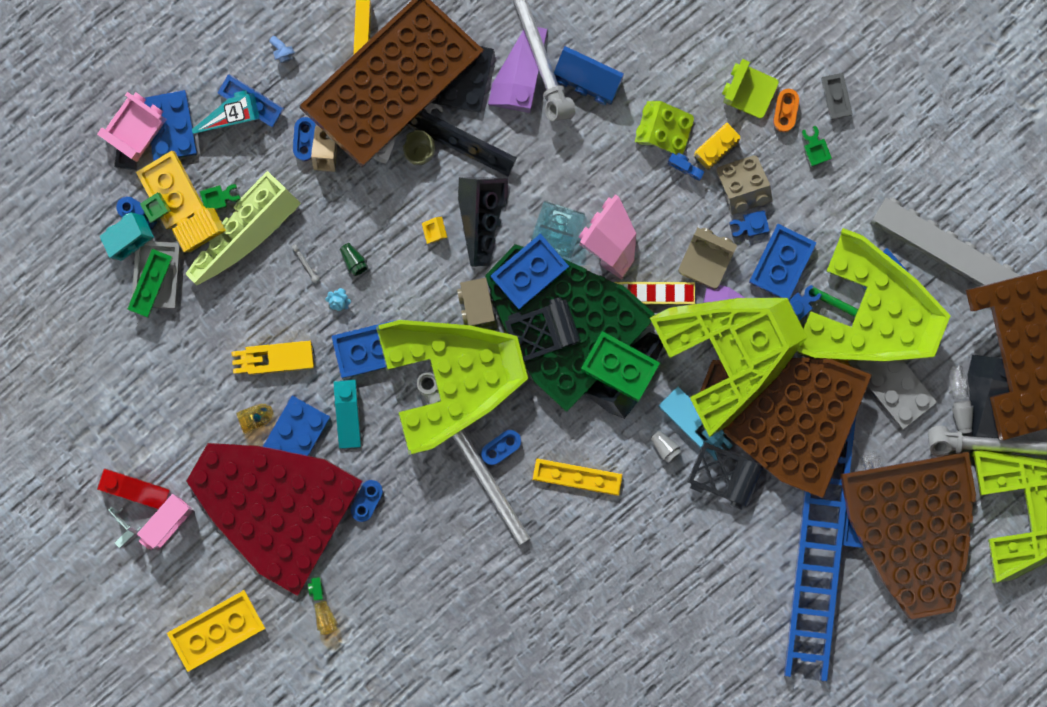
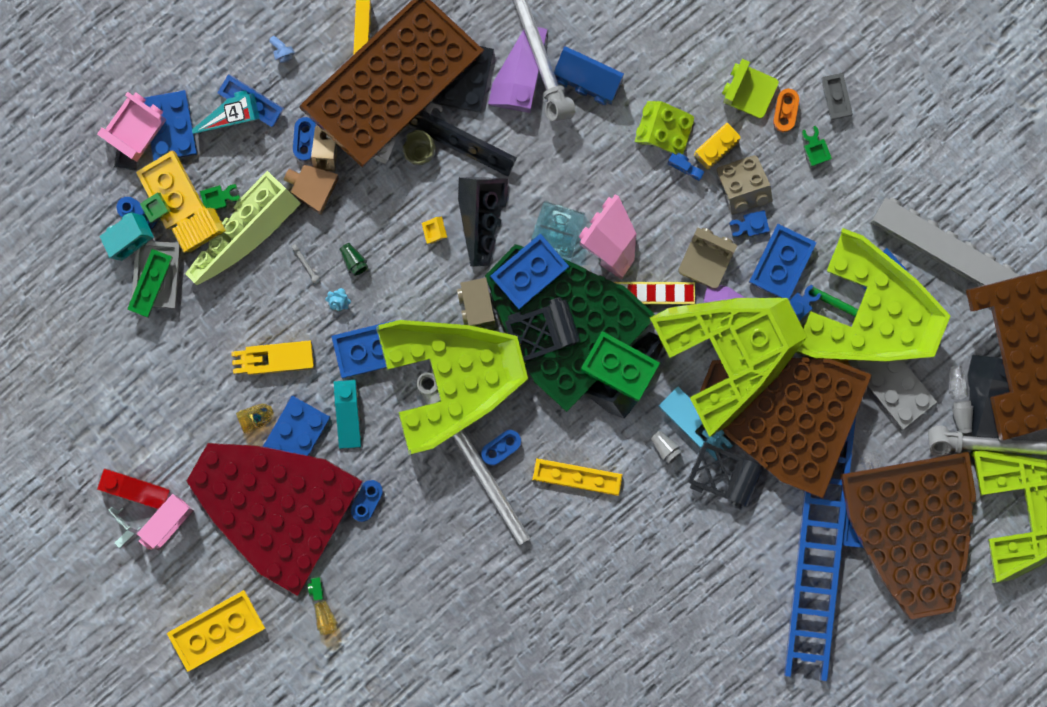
(312, 186): none -> medium nougat torso

